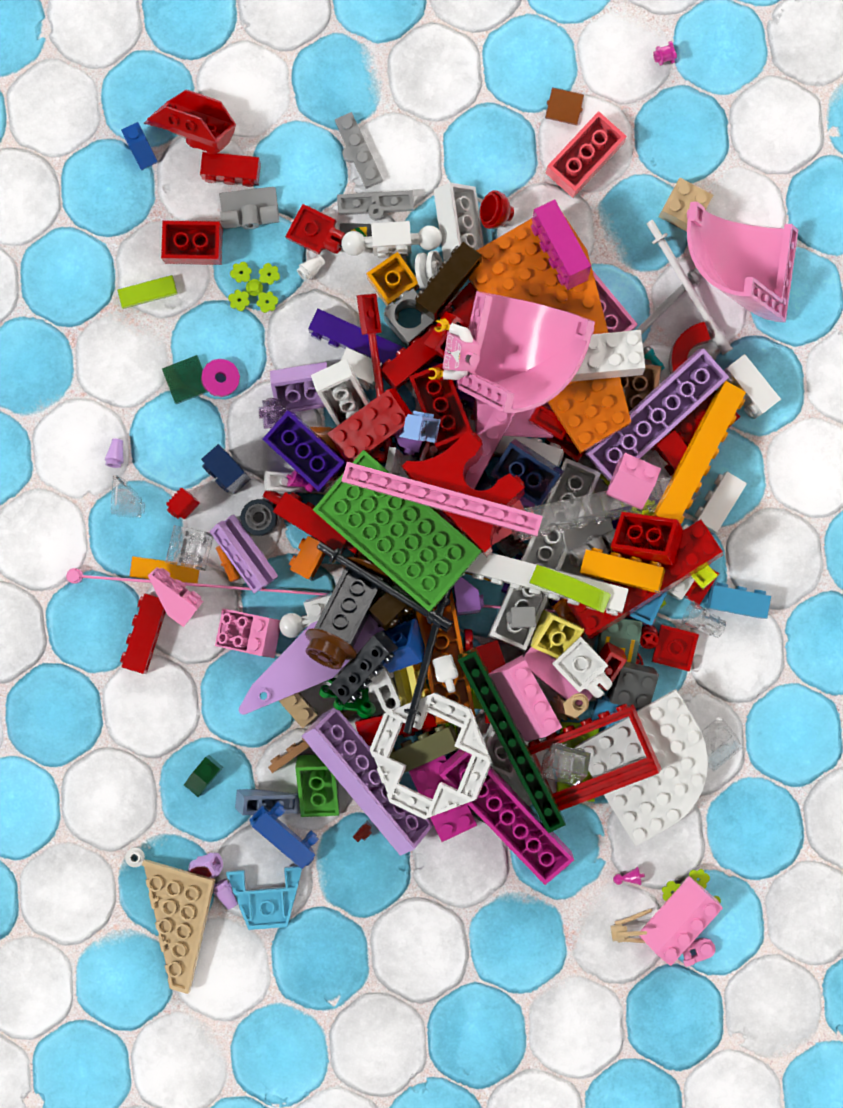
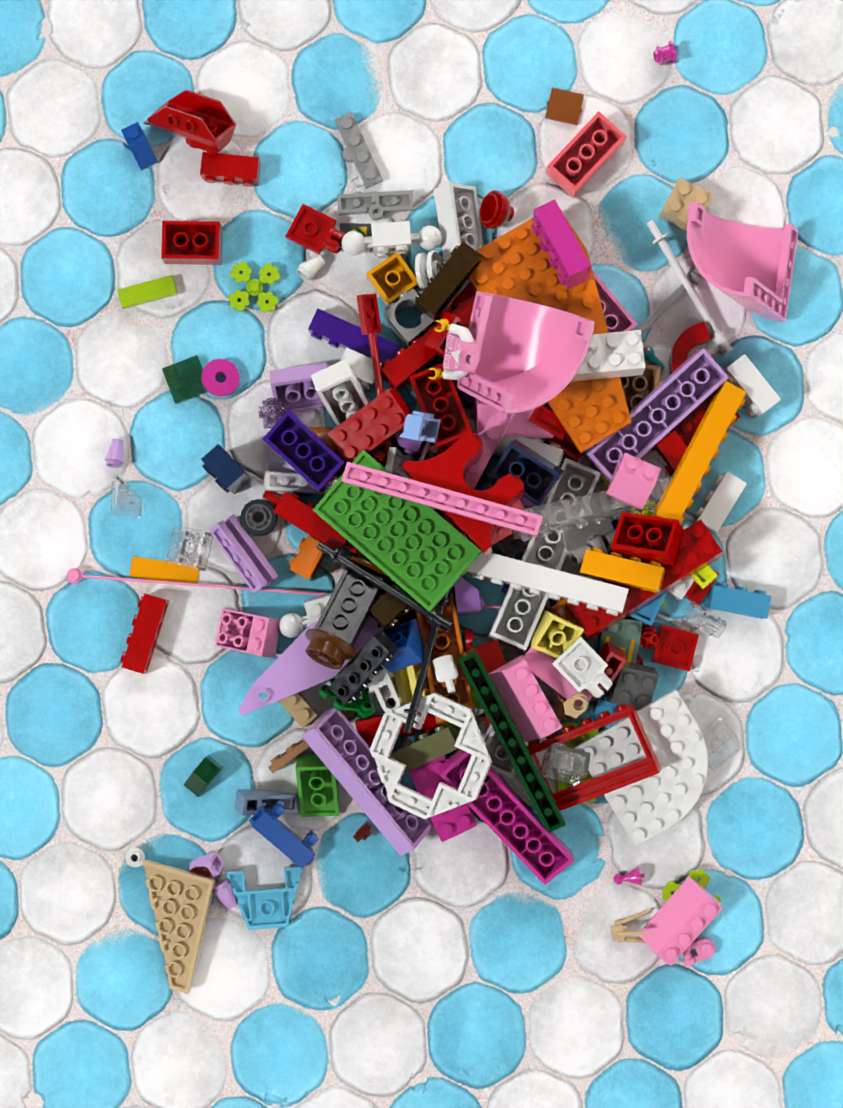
(176, 599): bright pink slope -> none
(182, 504): red brick -> none
(231, 571): orange axle -> none
(249, 208): light grey panel -> none
(297, 480): dark pink piece -> none
(521, 617): light grey brick -> none
(570, 588): lime slope -> none

